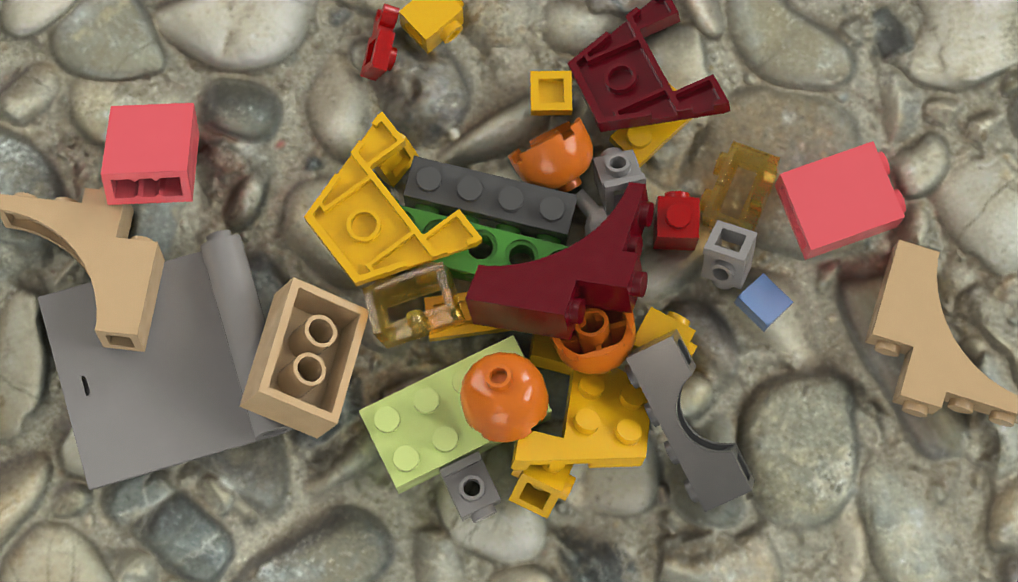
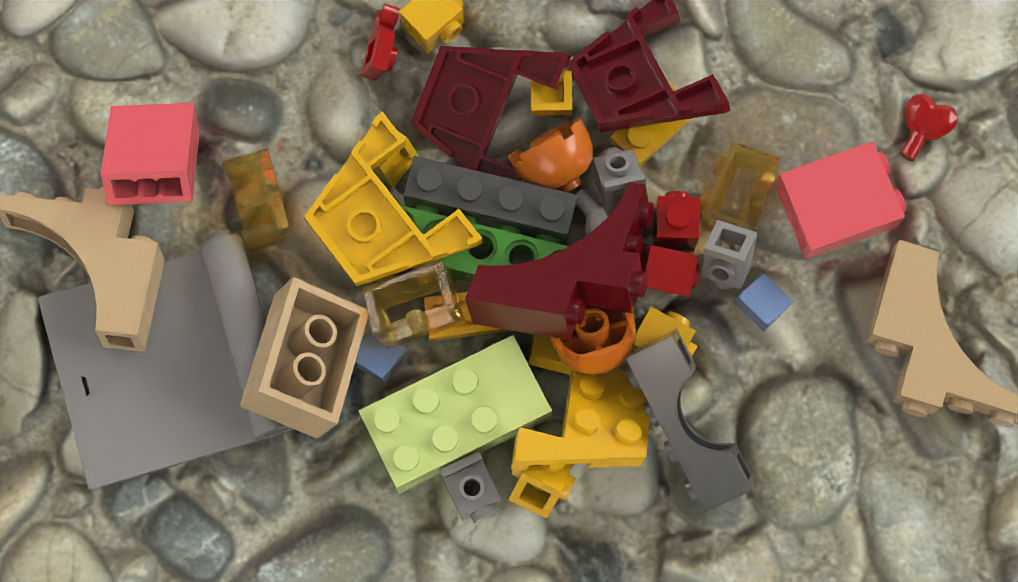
(253, 187): none -> clear yellow window
(376, 358): none -> medium blue slope
(469, 95): none -> dark red wing
(504, 397): orange cylinder -> none
(670, 269): none -> red brick
(926, 123): none -> red rock

